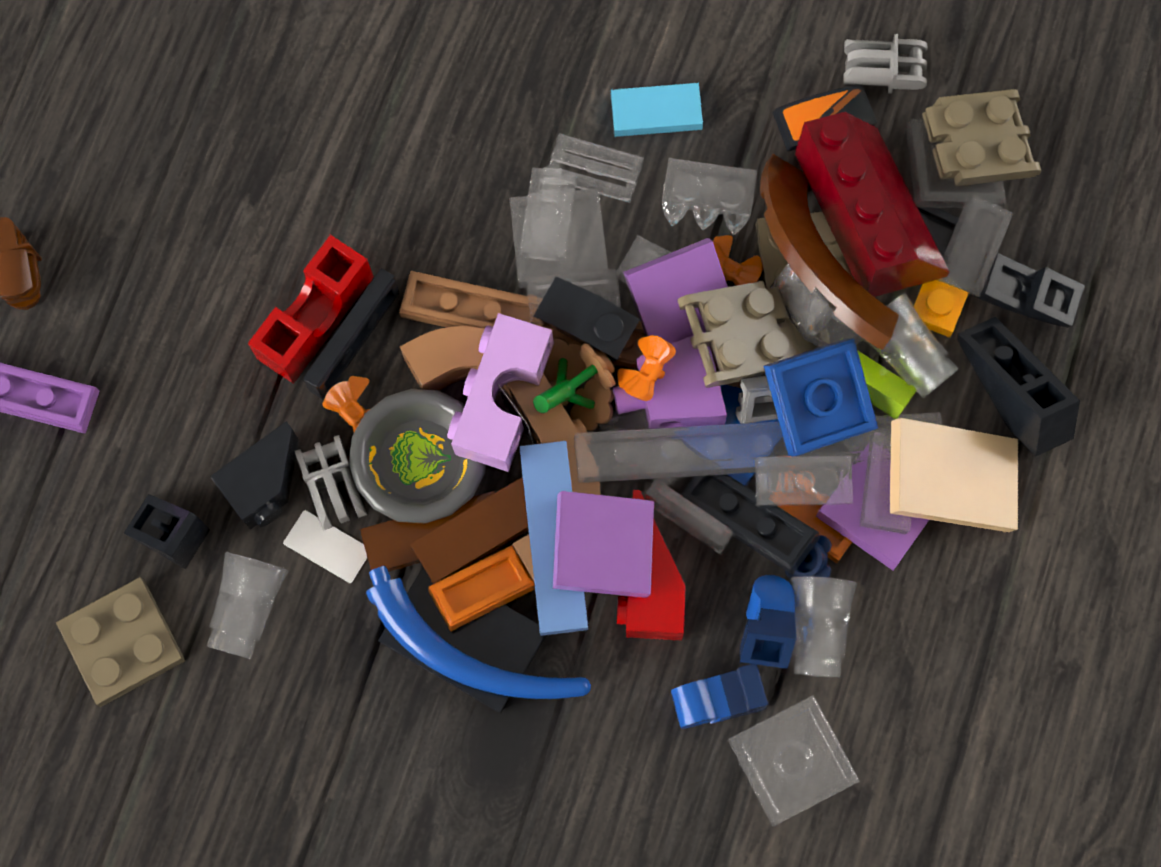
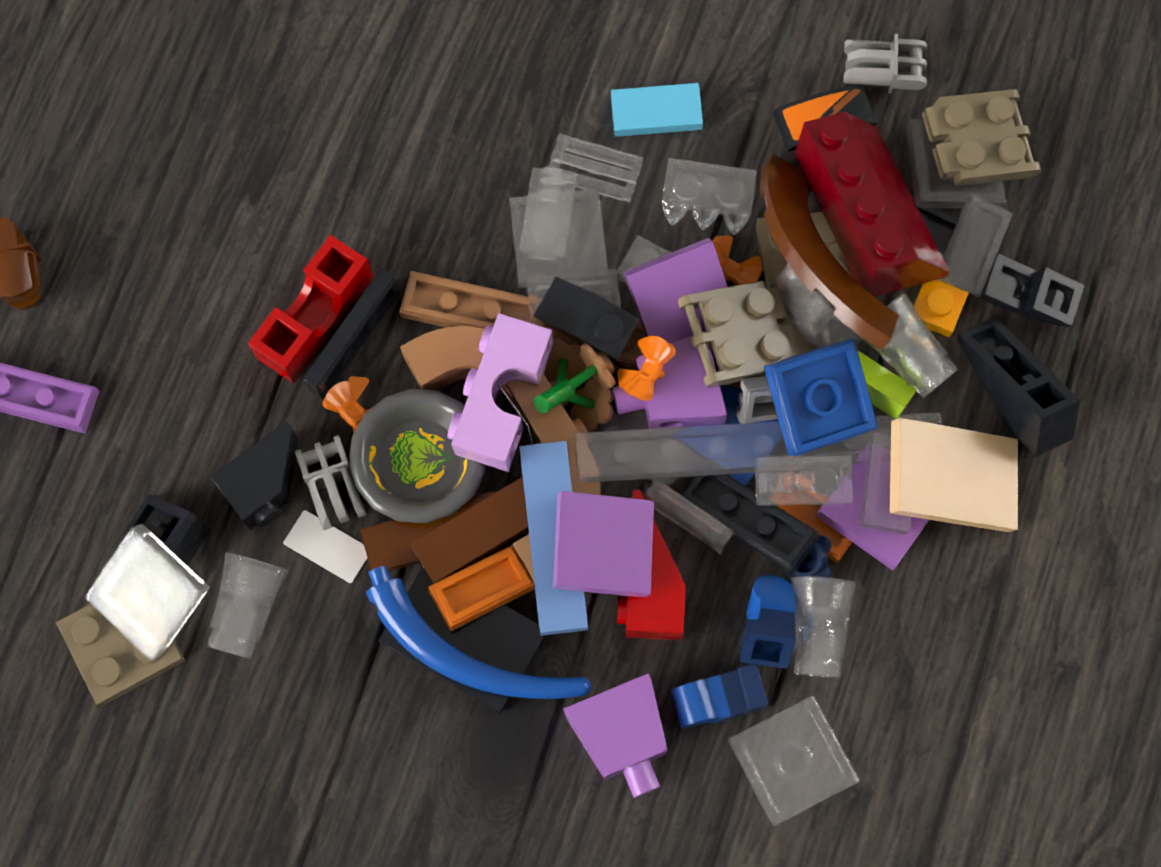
(147, 592): none -> clear tile
(622, 732): none -> medium lavender torso

